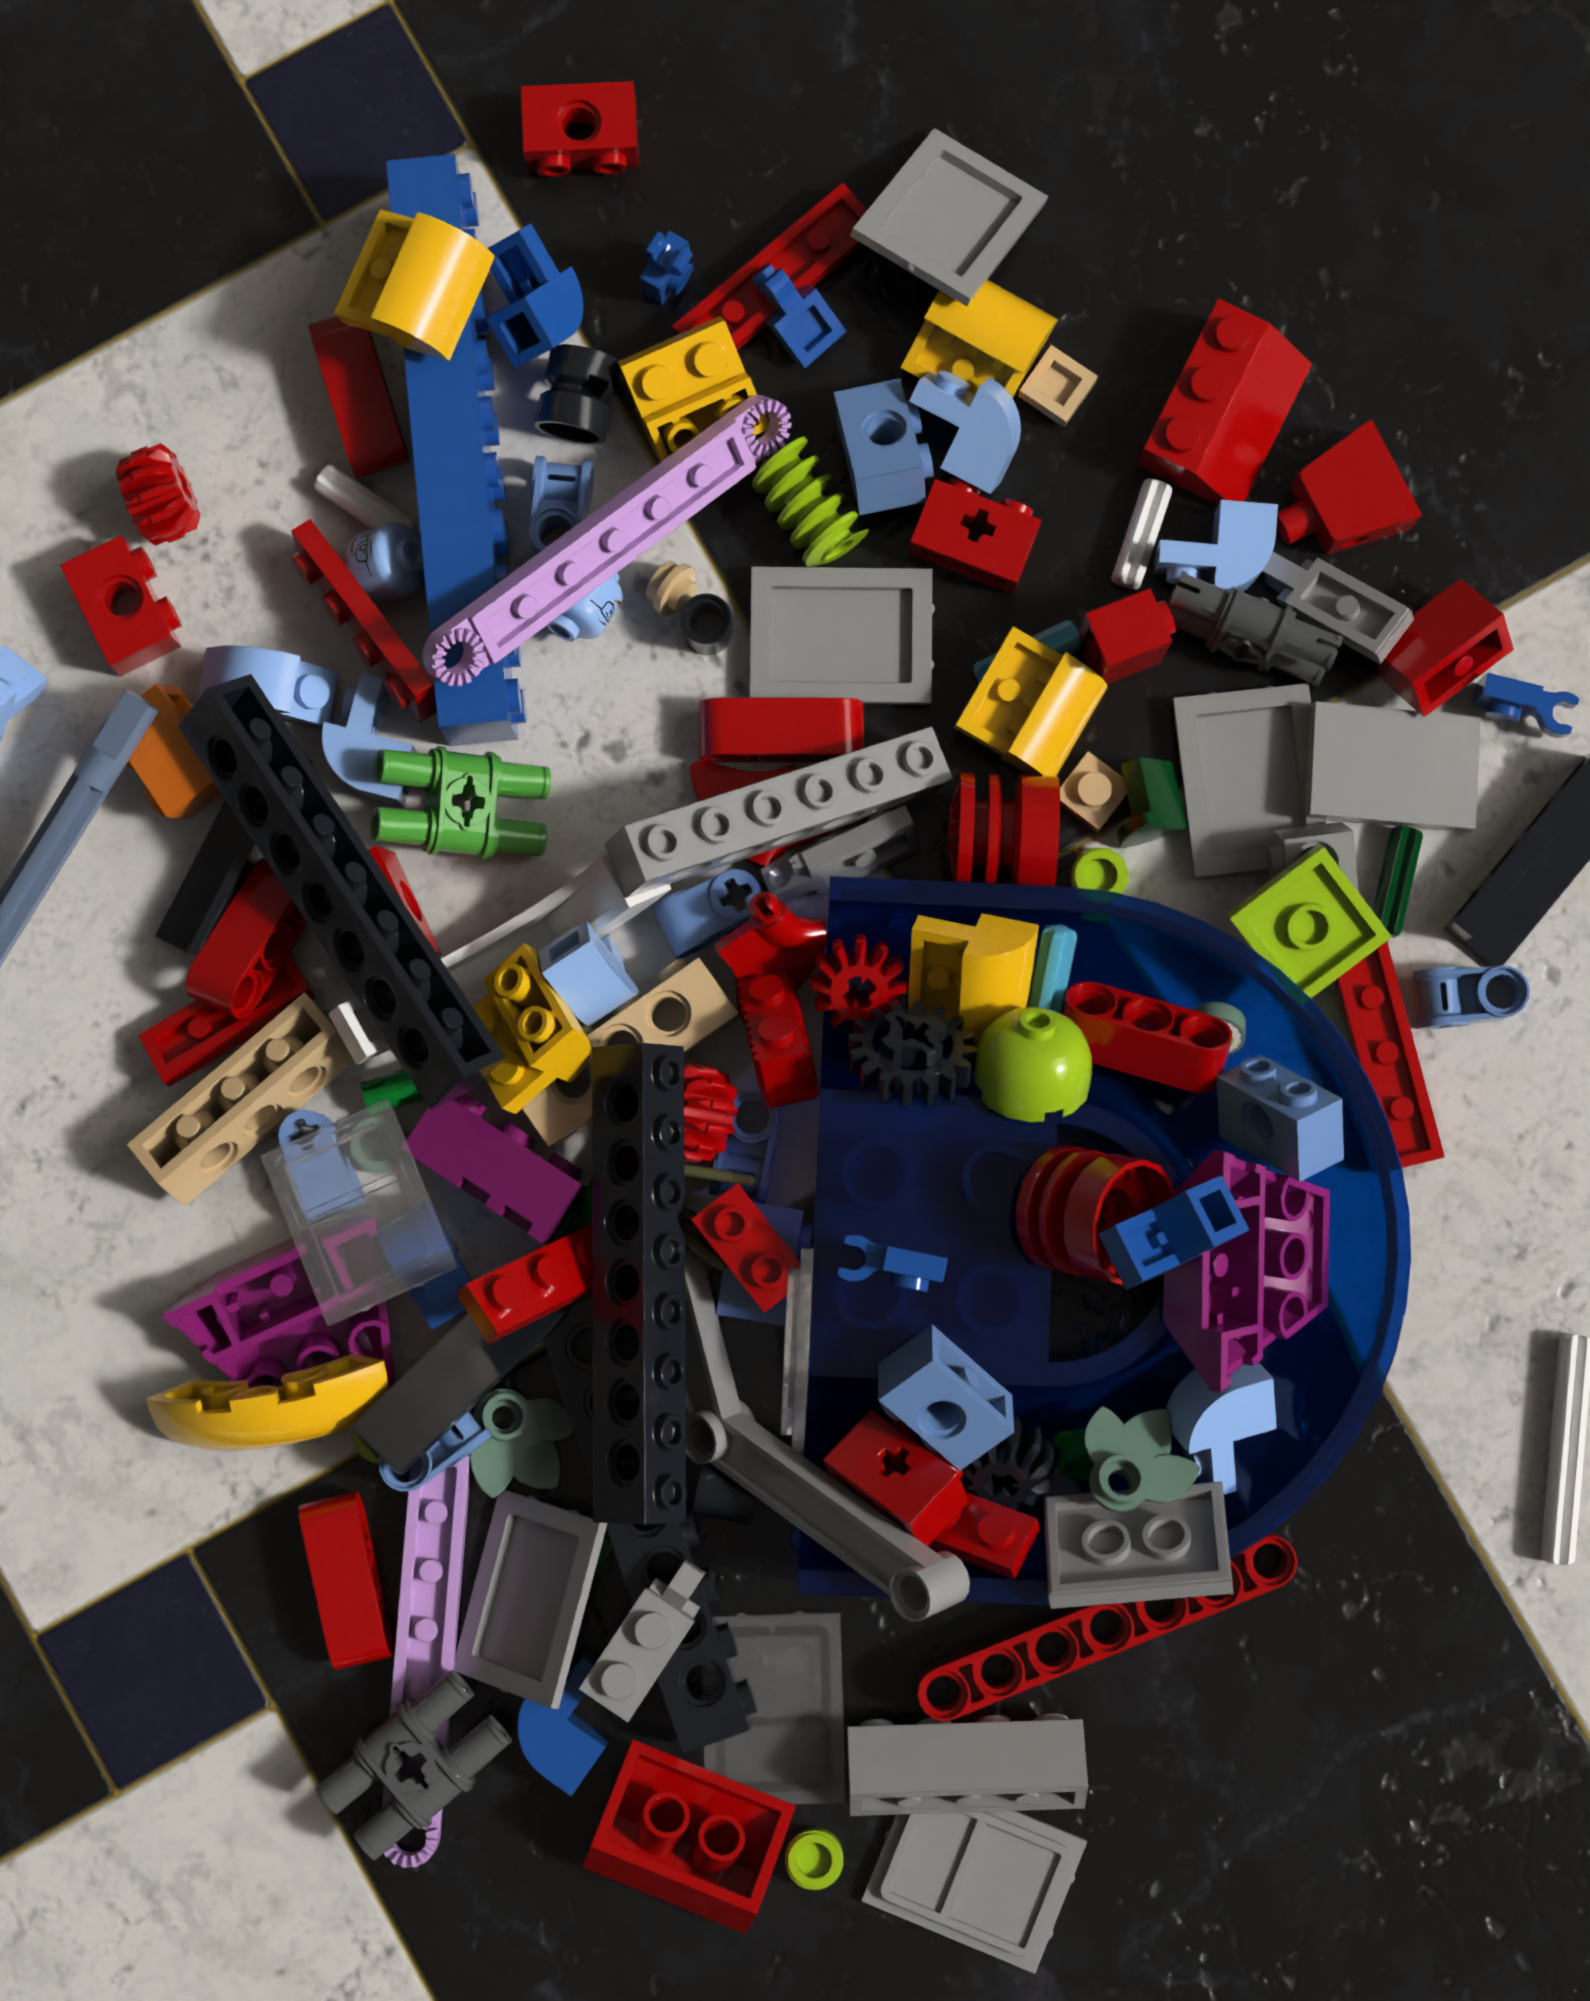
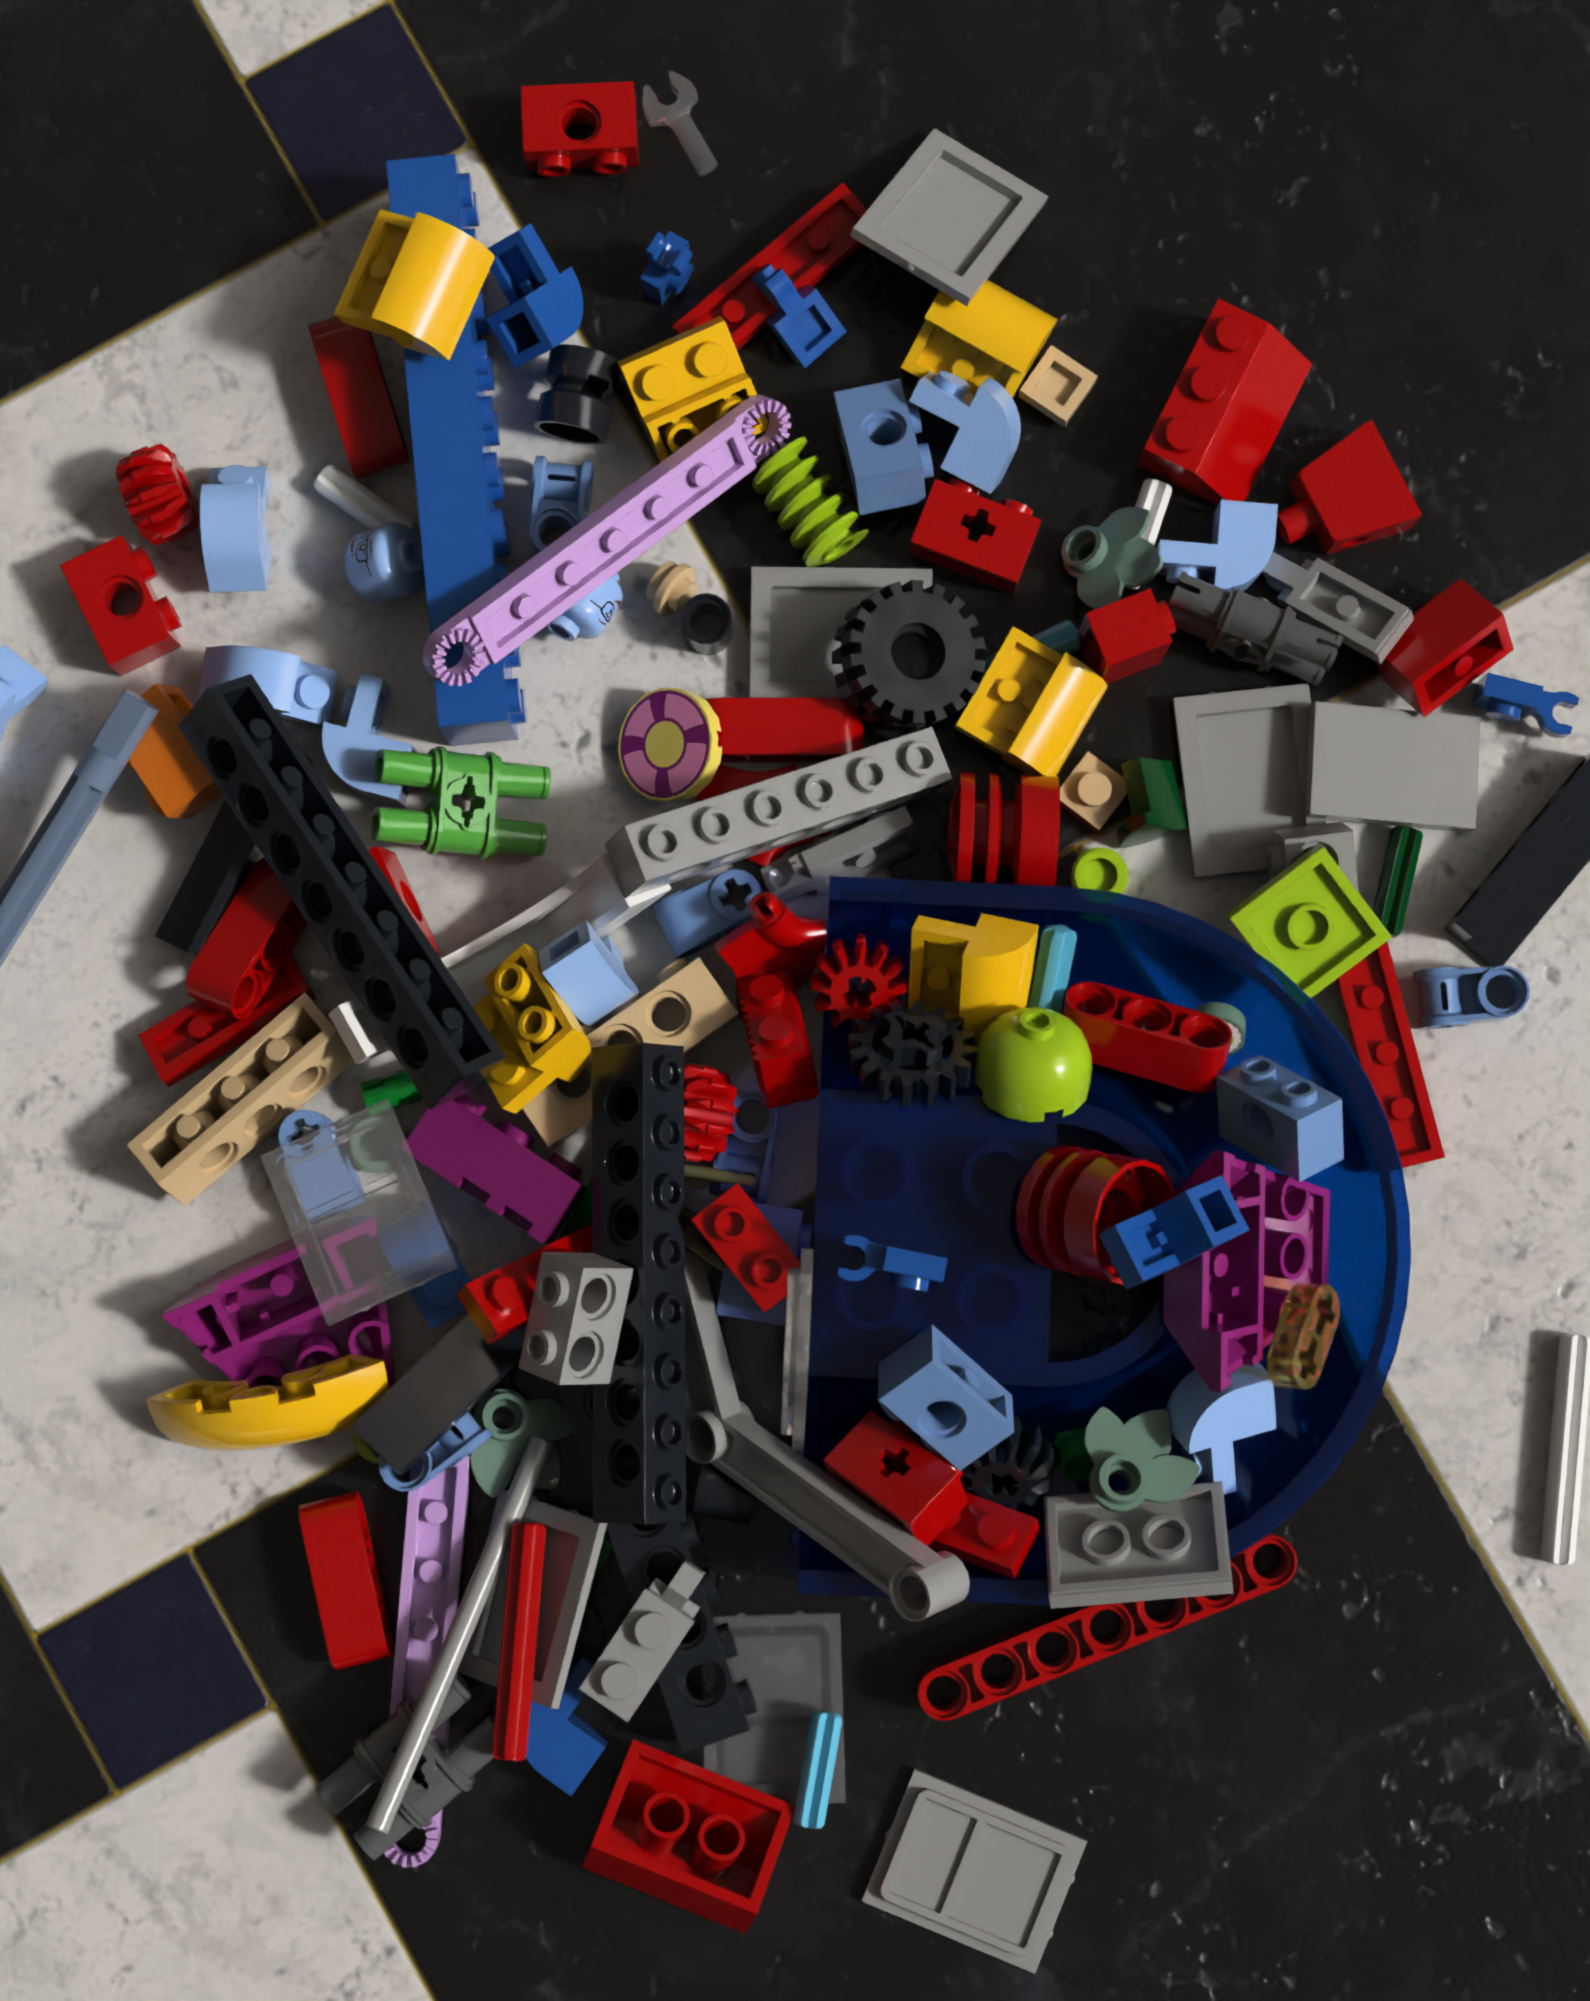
(235, 528): none -> light blue brick
(374, 637): red plate -> none
(458, 1636): none -> light grey piece
(519, 1641): none -> red axle
(575, 1318): none -> light grey brick
(670, 745): none -> tile
(679, 119): none -> clear bar
(814, 1858): lime tile -> none
(817, 1769): none -> medium azure axle
(872, 672): none -> black tyre
(967, 1766): light grey brick -> none
(1111, 557): none -> sand green plate
(1303, 1336): none -> clear yellow beam

